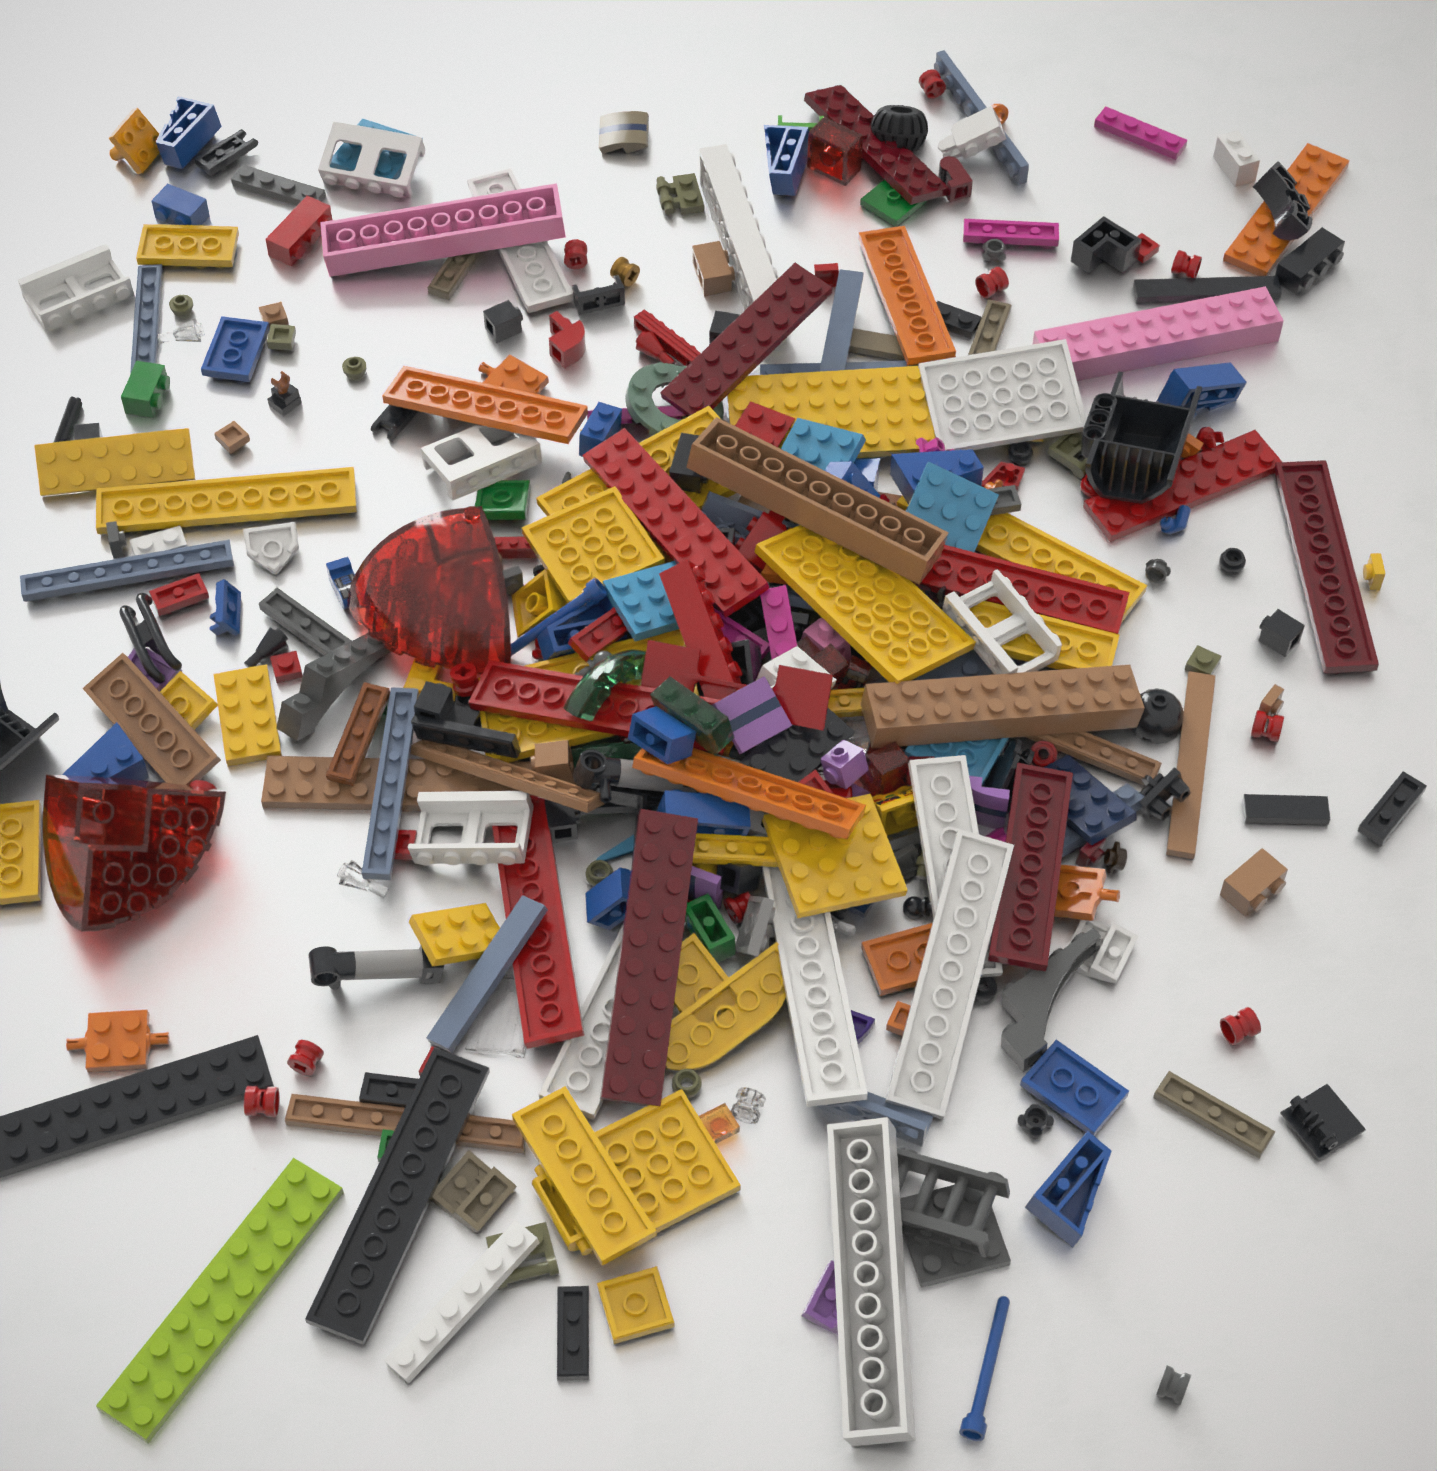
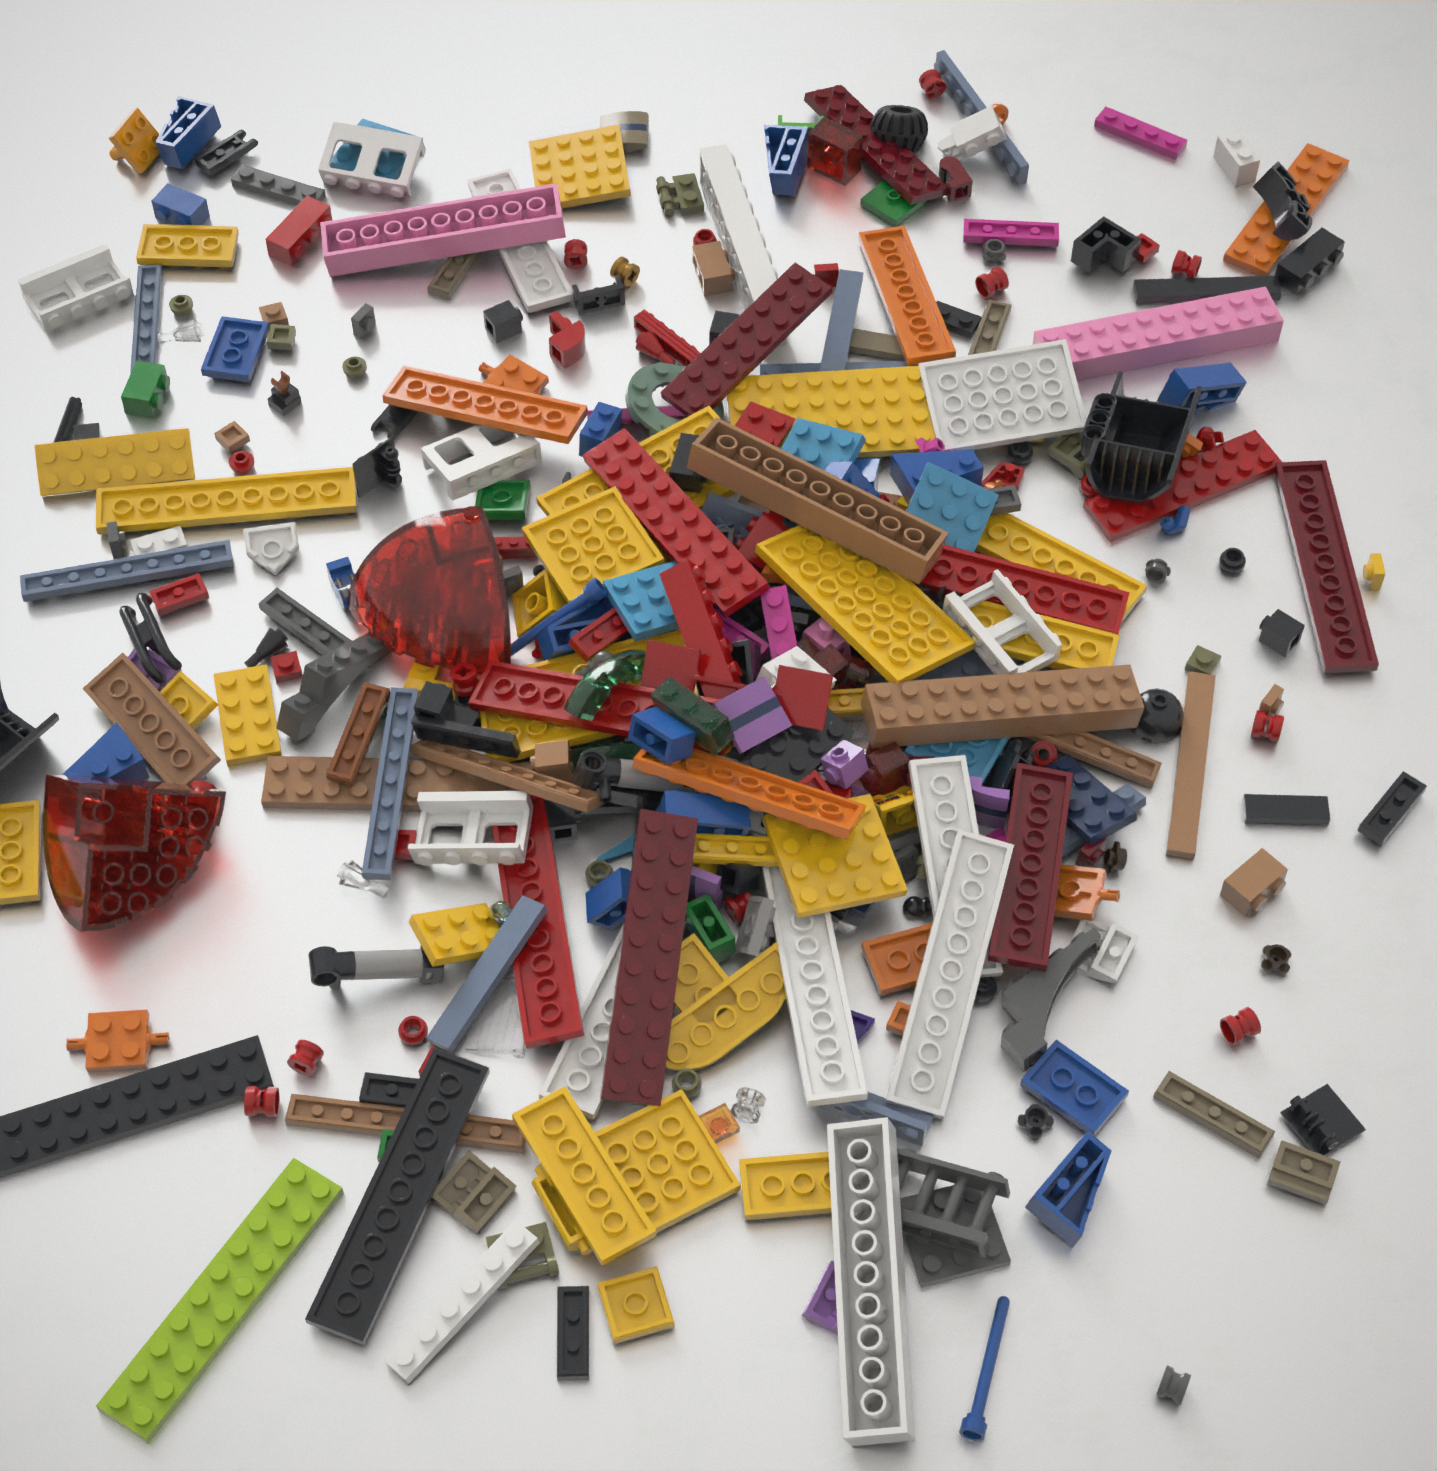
(227, 609): blue plate -> none
(241, 462): none -> red plate
(363, 321): none -> dark grey plate
(376, 467): none -> black hinge
(413, 1023): none -> red plate
(499, 910): none -> clear light blue arm
(583, 164): none -> yellow plate
(704, 236): none -> red plate
(785, 1185): none -> yellow plate
(1159, 790): black hips -> none
(1278, 952): none -> dark brown plate
(1303, 1172): none -> dark tan plate

